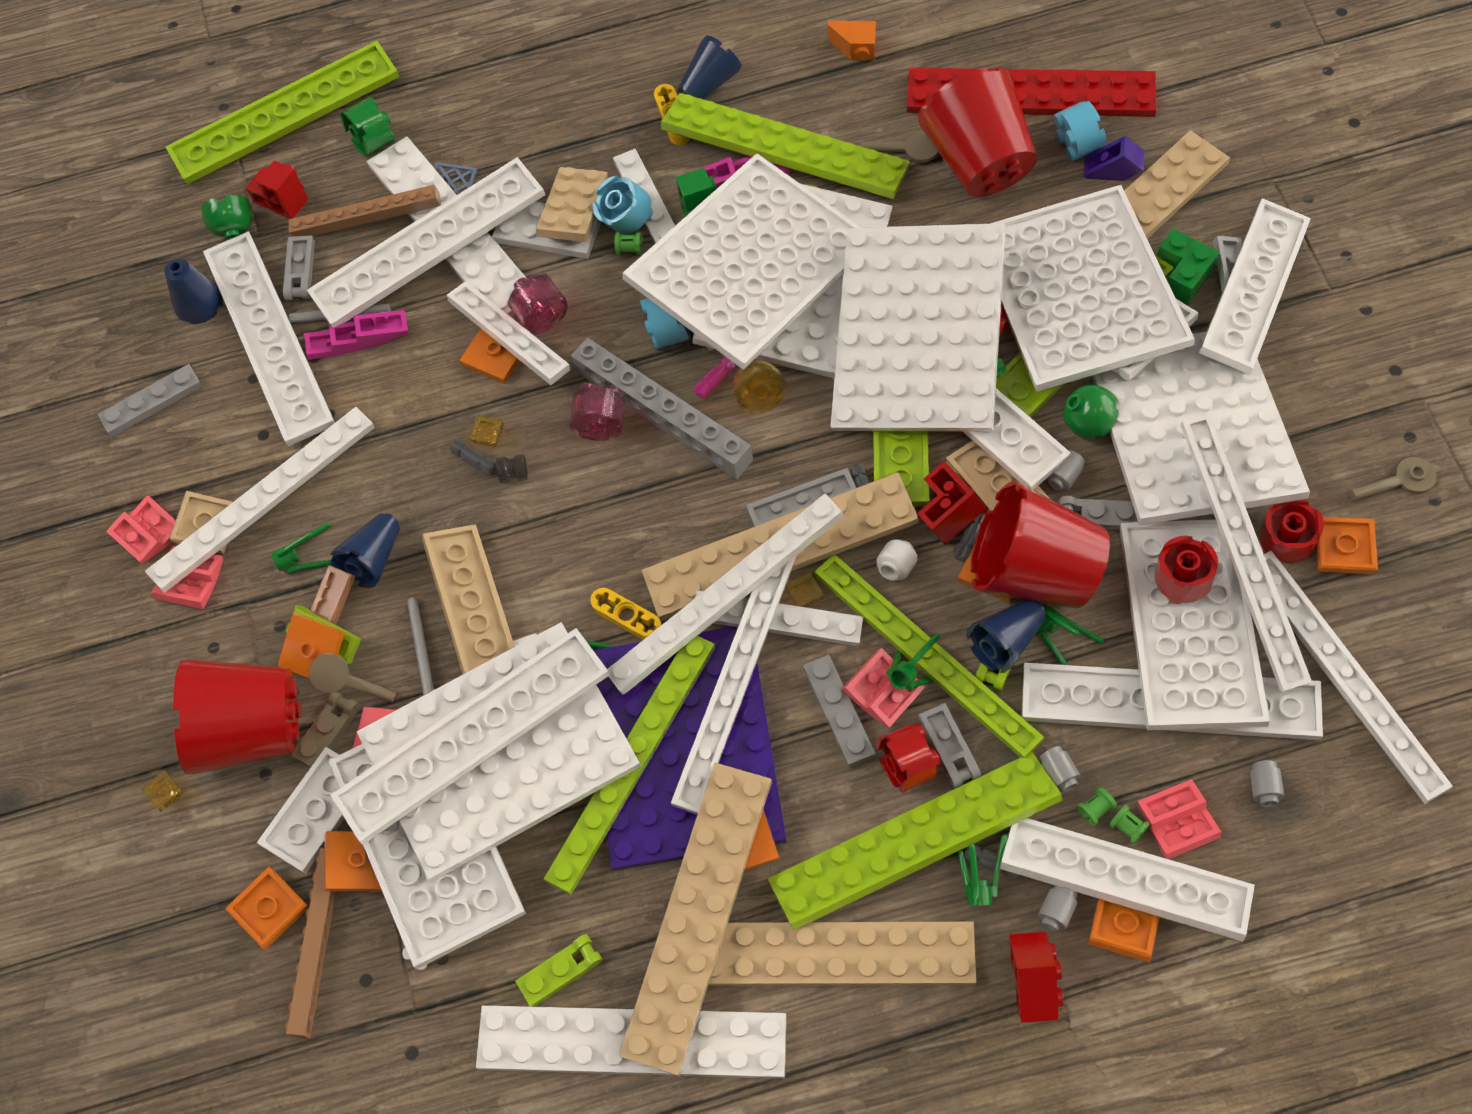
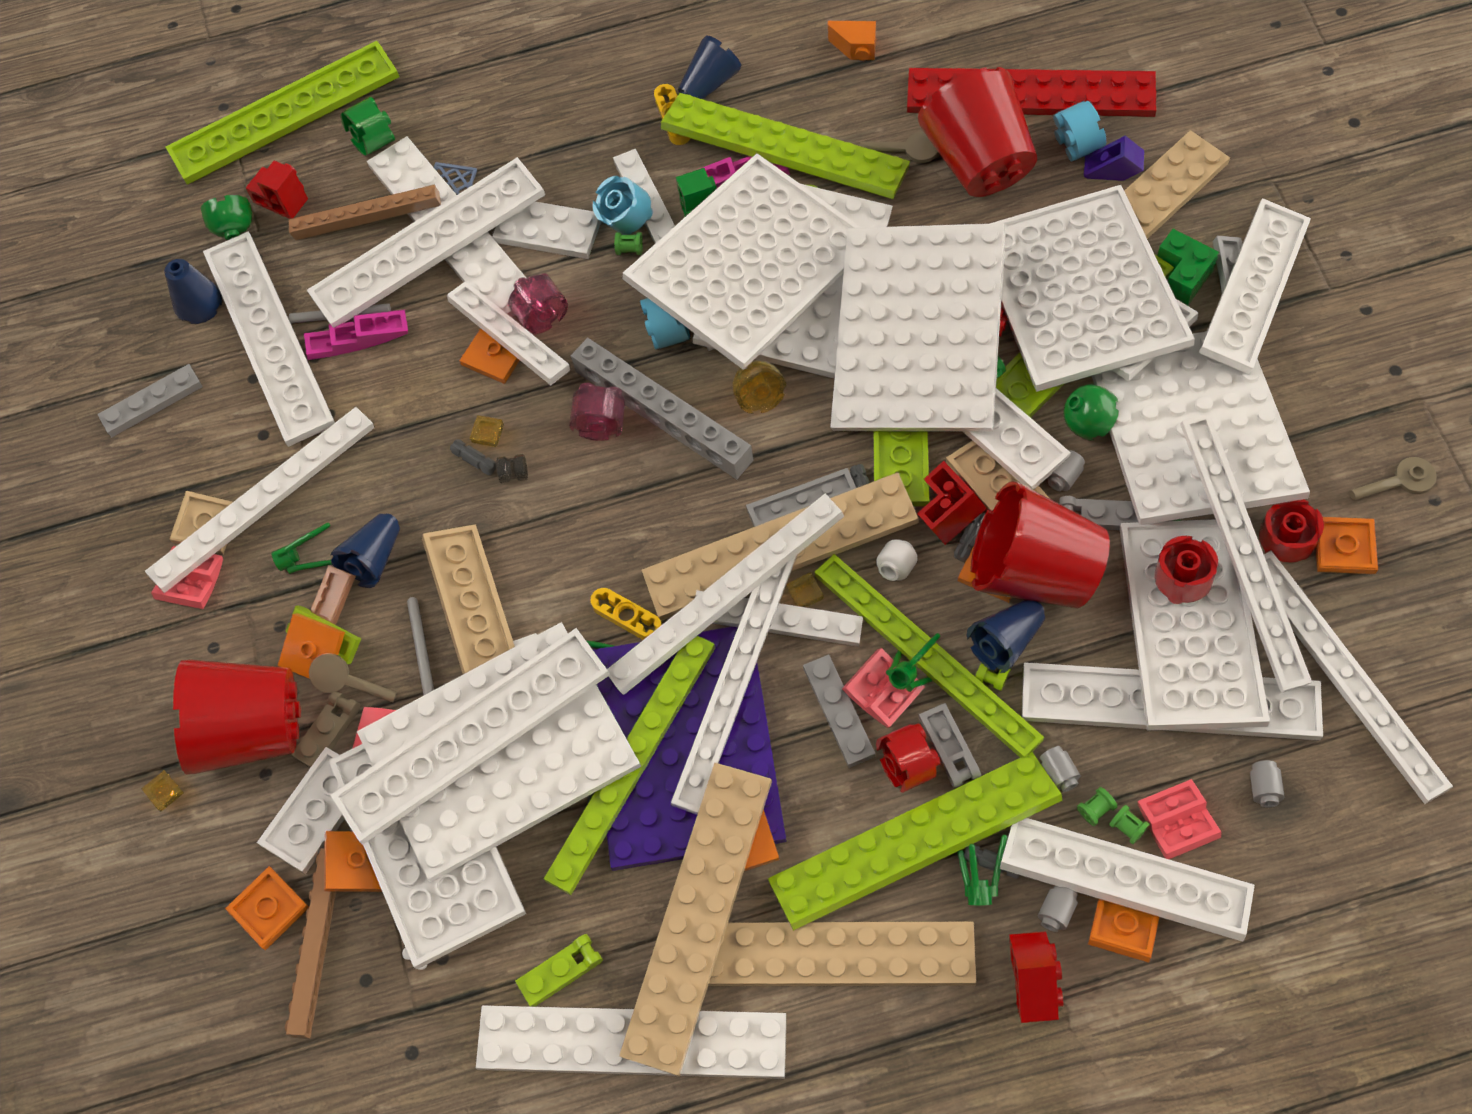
(144, 530): coral slope -> none
(298, 267): light grey plate -> none
(570, 205): tan plate -> none
(714, 377): dark pink axle -> none
(1053, 621): green plant -> none

